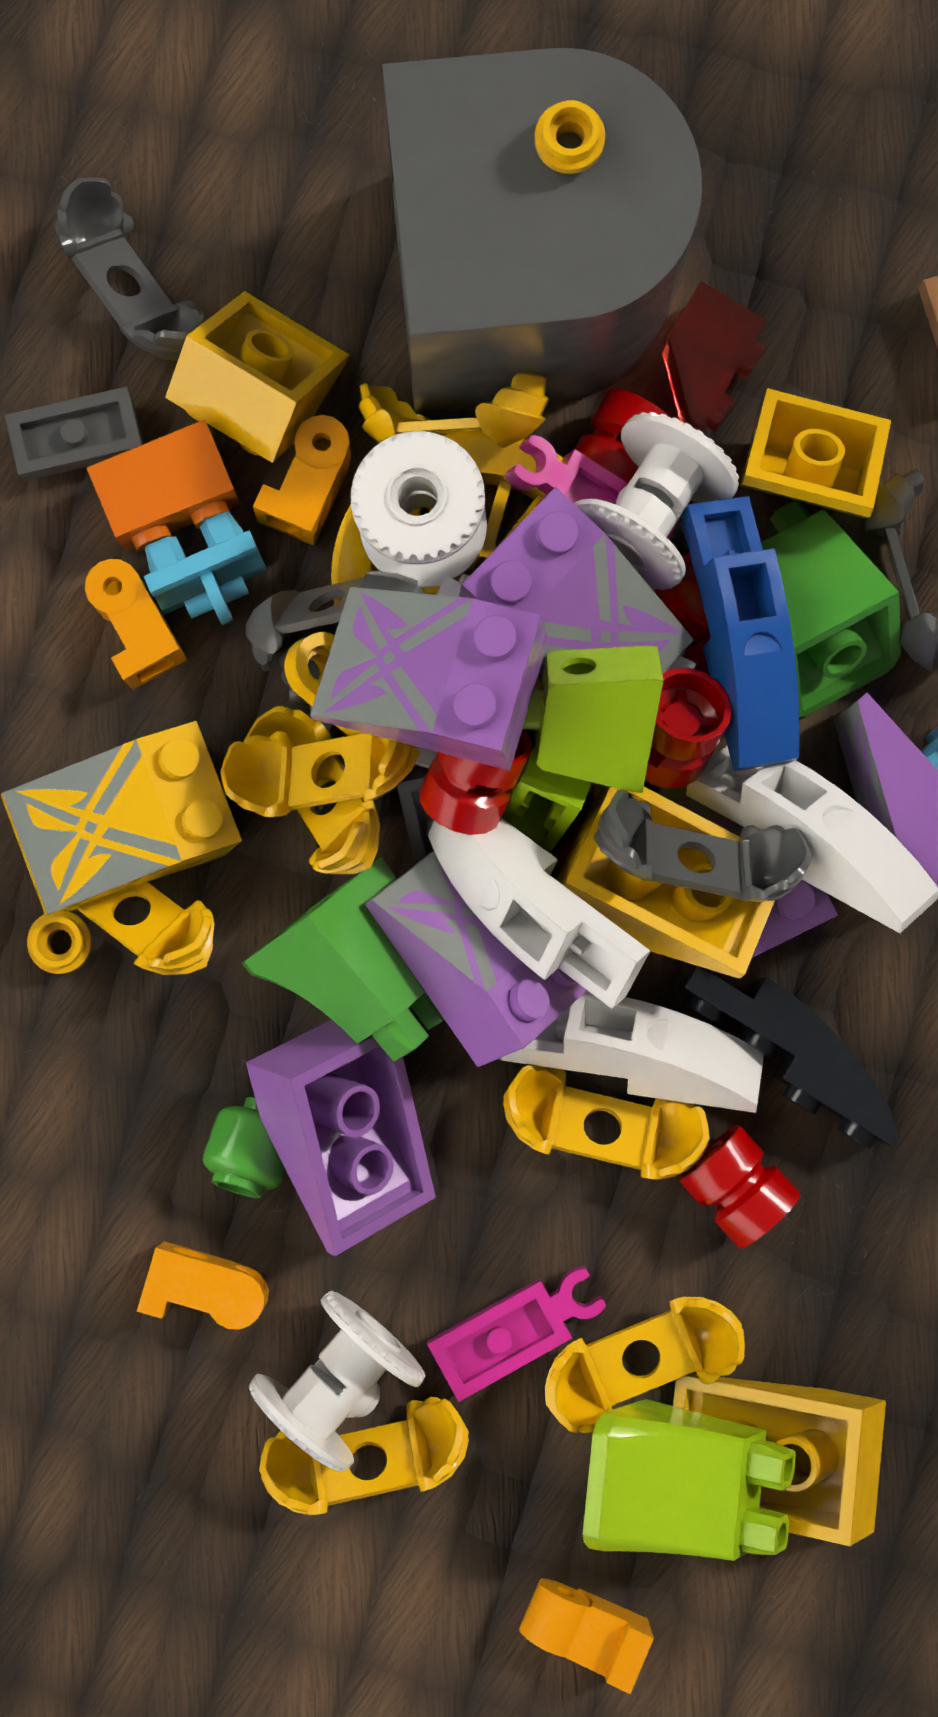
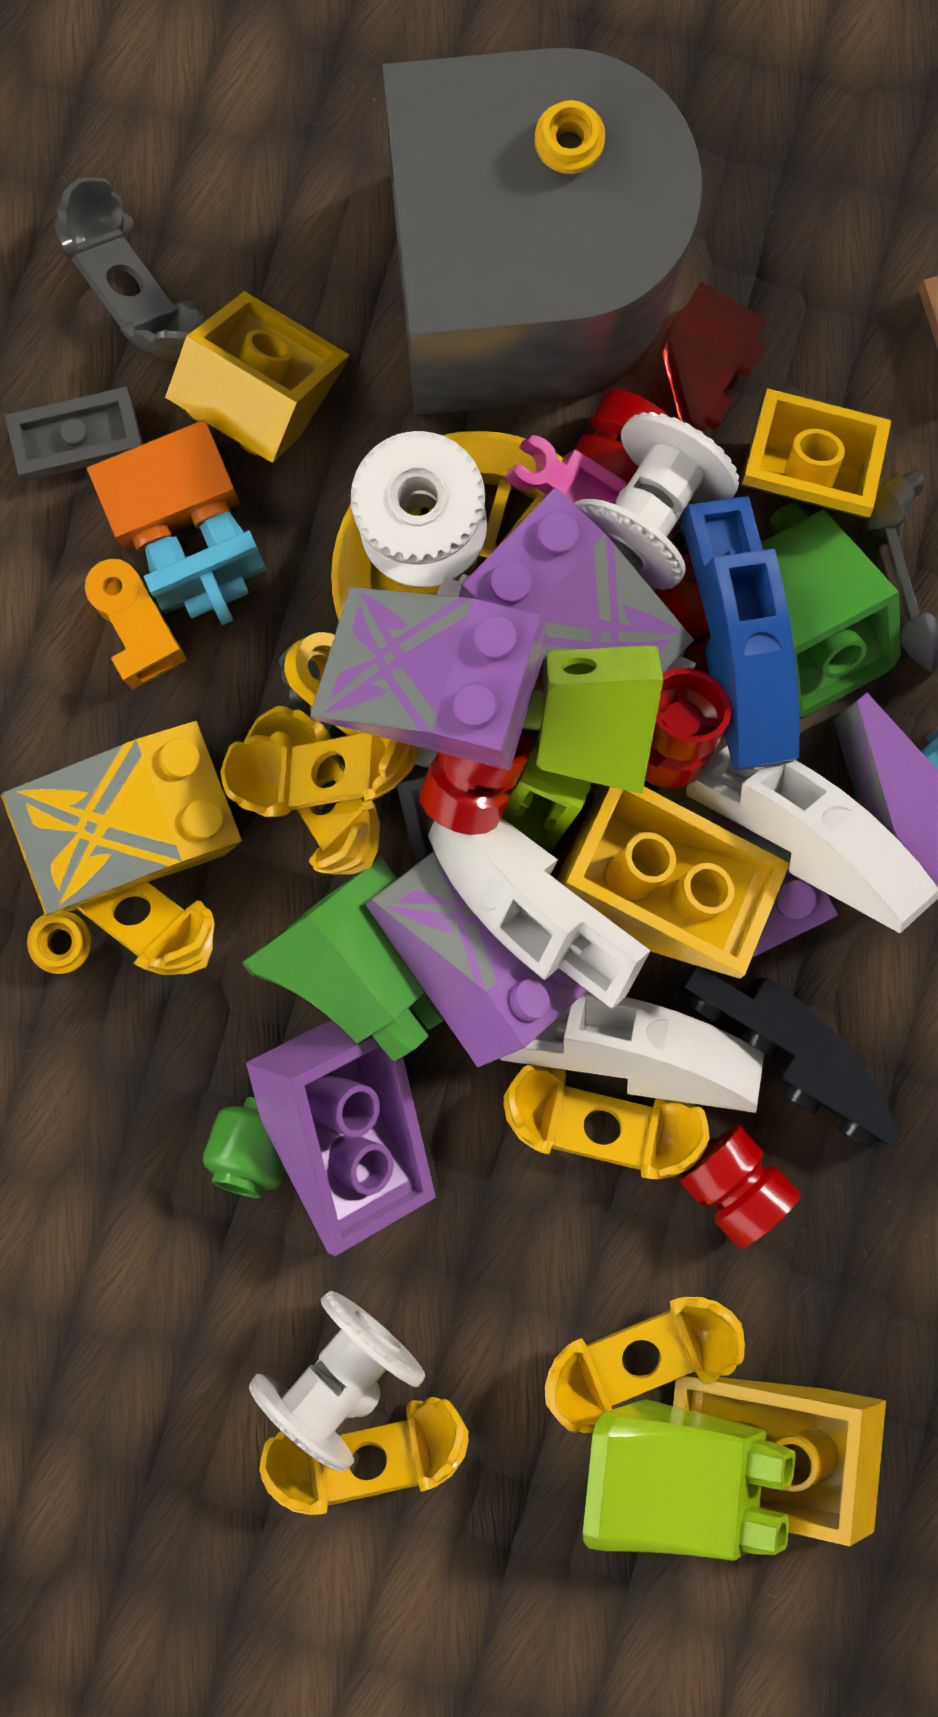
(204, 1282): light orange leg -> none
(295, 611): dark grey piece -> none
(310, 483): light orange leg -> none
(505, 420): yellow piece -> none
(510, 1333): dark pink plate -> none
(588, 1632): light orange leg -> none
(754, 869): dark grey piece -> none

